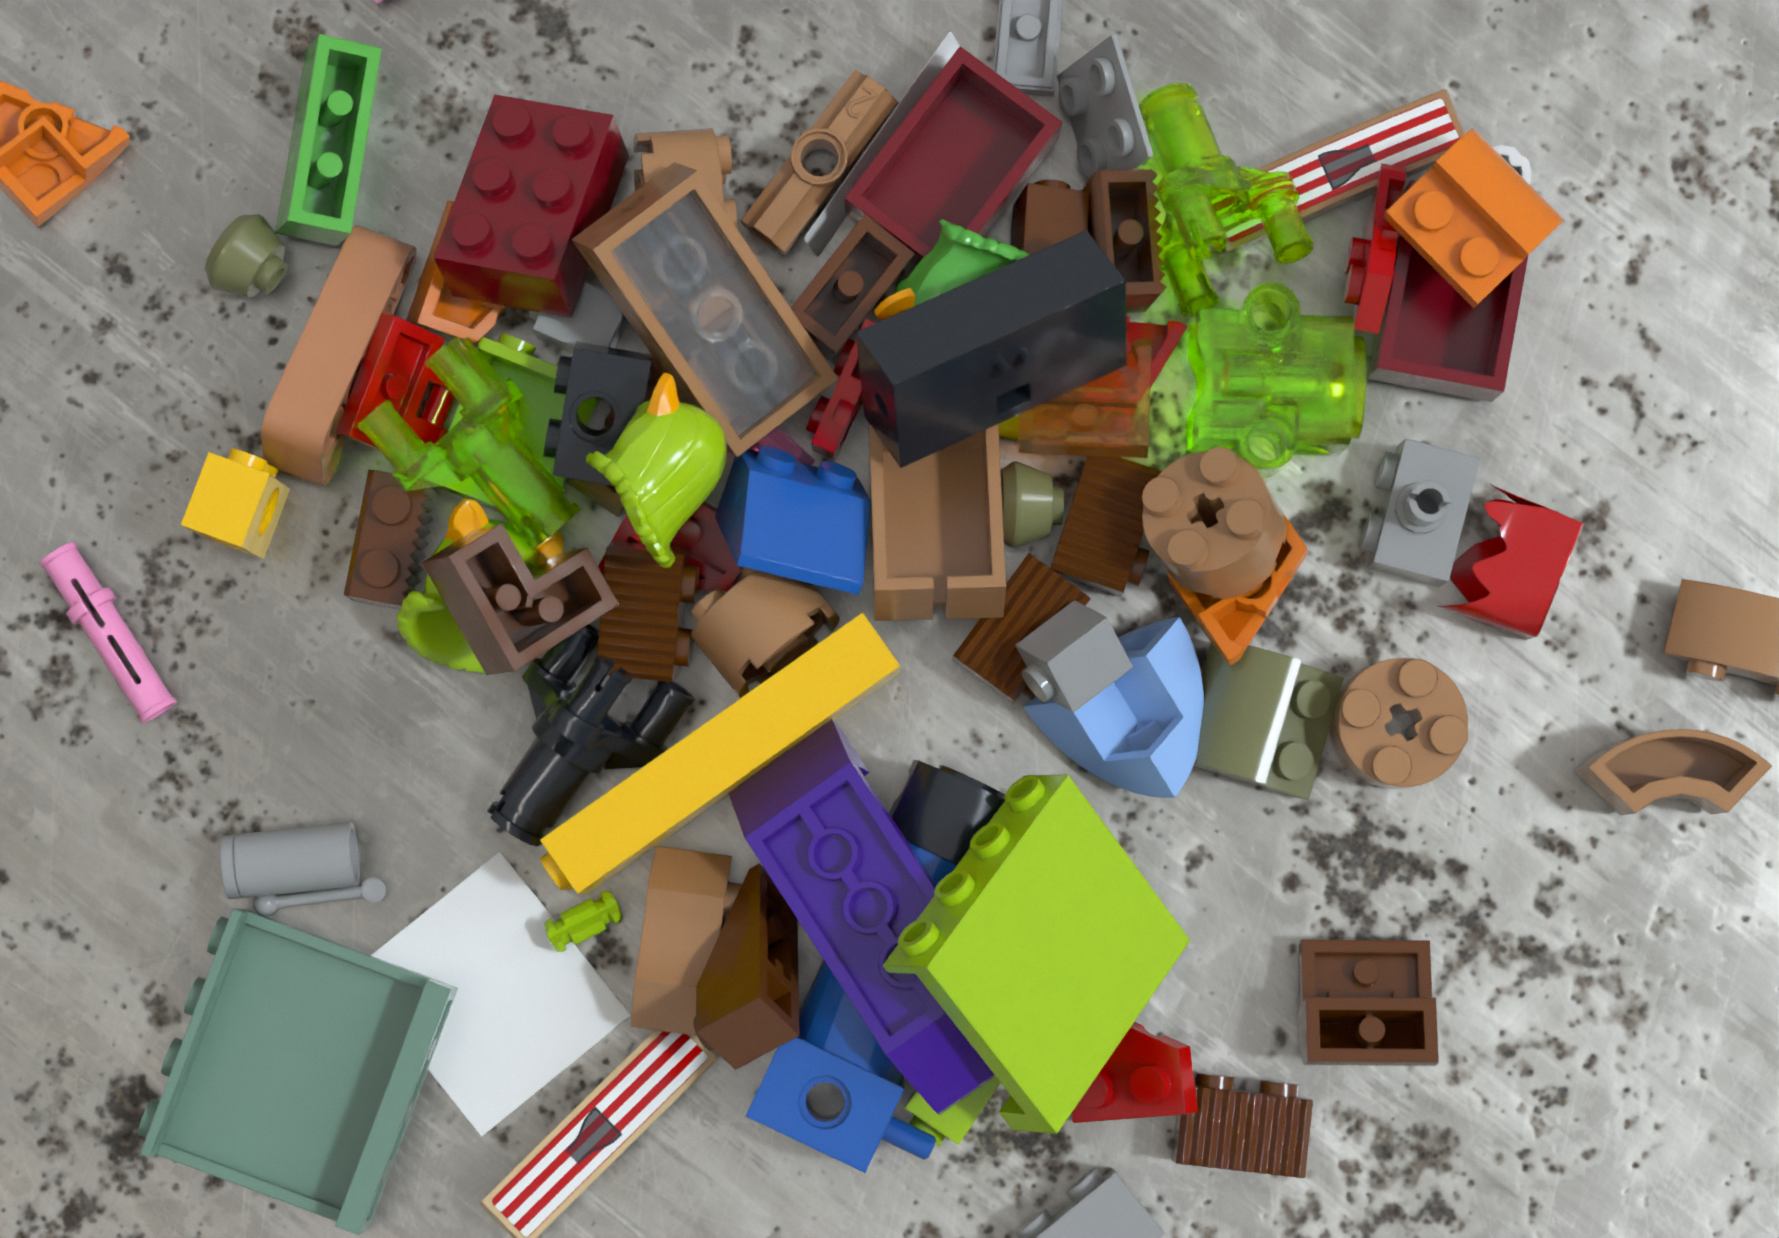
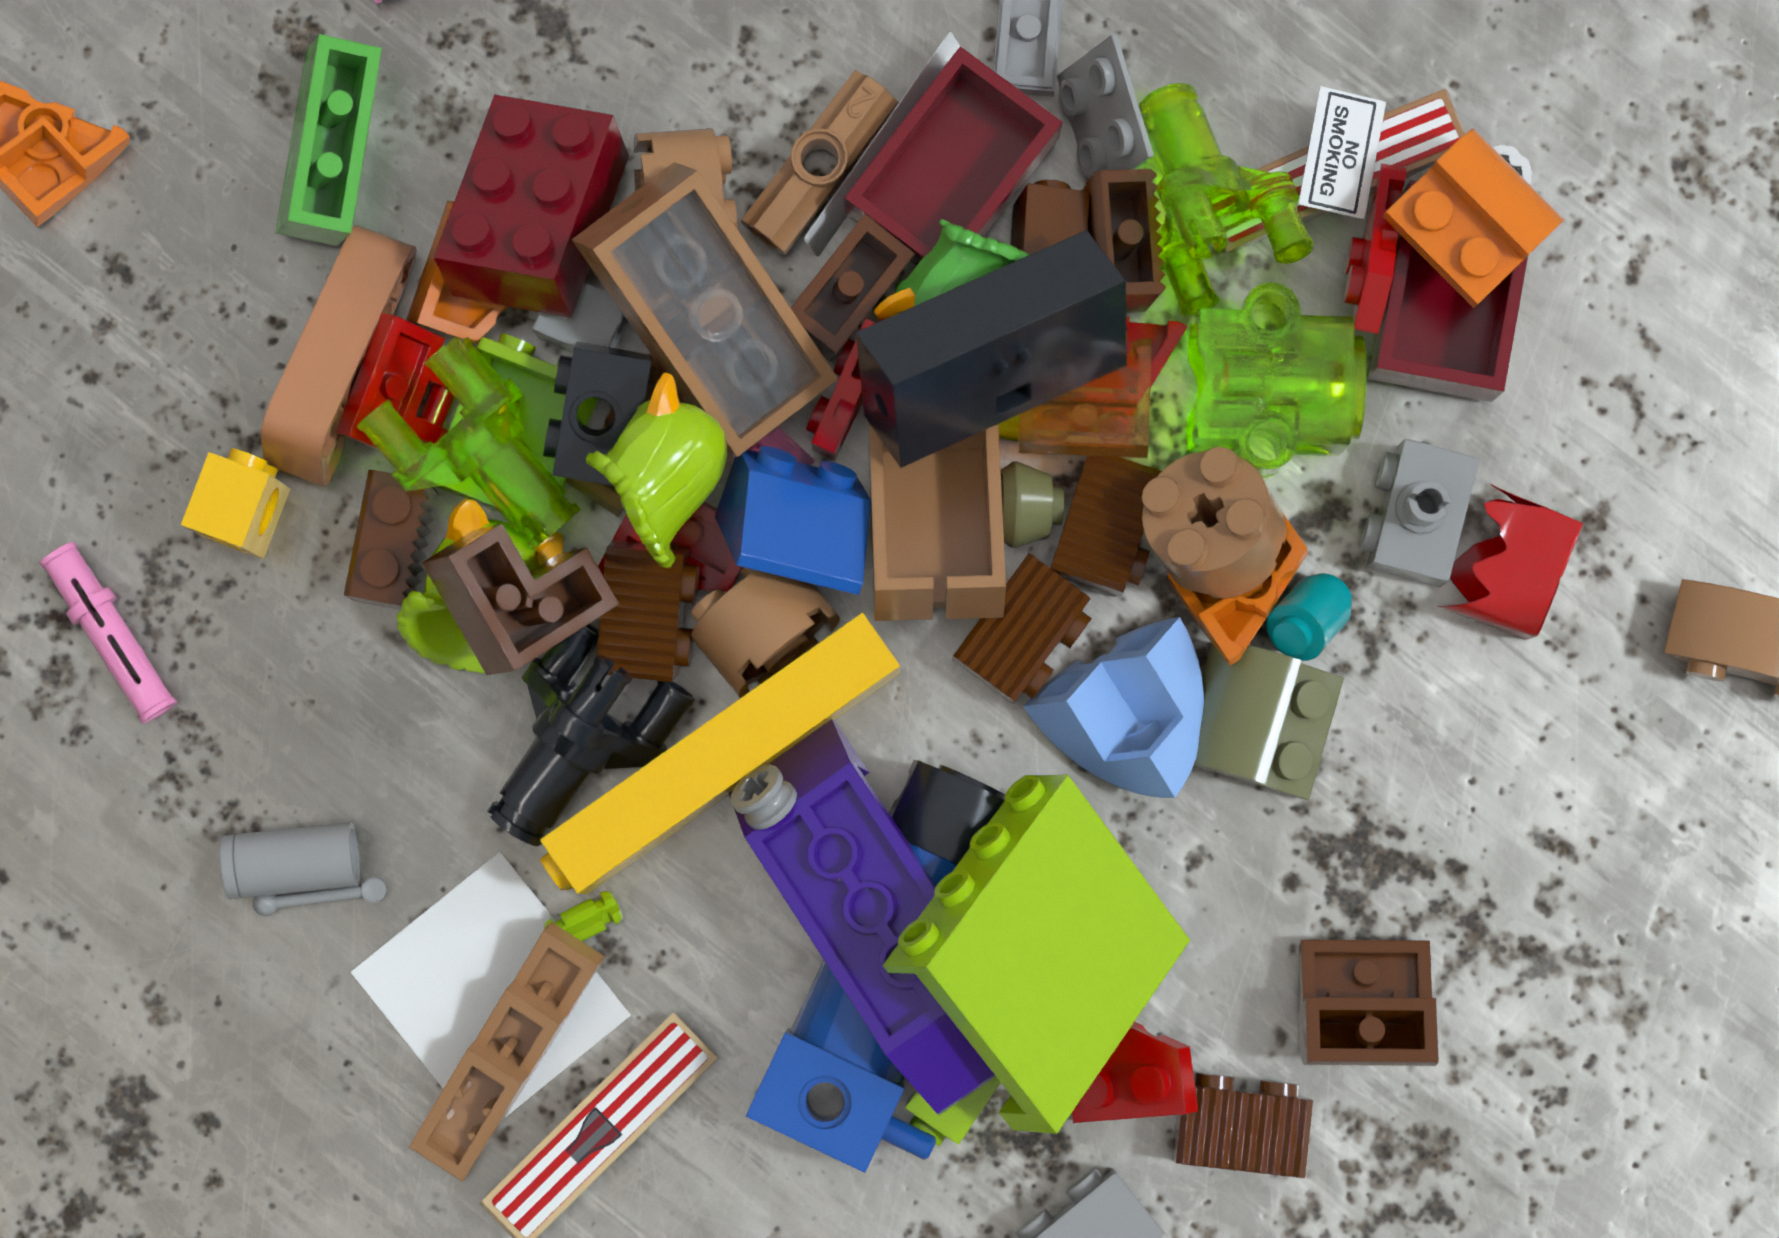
(247, 258): olive cone -> none
(297, 1068): sand green panel -> none
(506, 1051): none -> medium nougat slope
(682, 920): medium nougat brick -> none
(752, 977): reddish brown slope -> none
(763, 797): none -> light grey bush
(1072, 657): light grey brick -> none
(1310, 616): none -> teal brick
(1342, 152): none -> white sticker
(1434, 736): medium nougat brick -> none
(1674, 764): medium nougat brick -> none

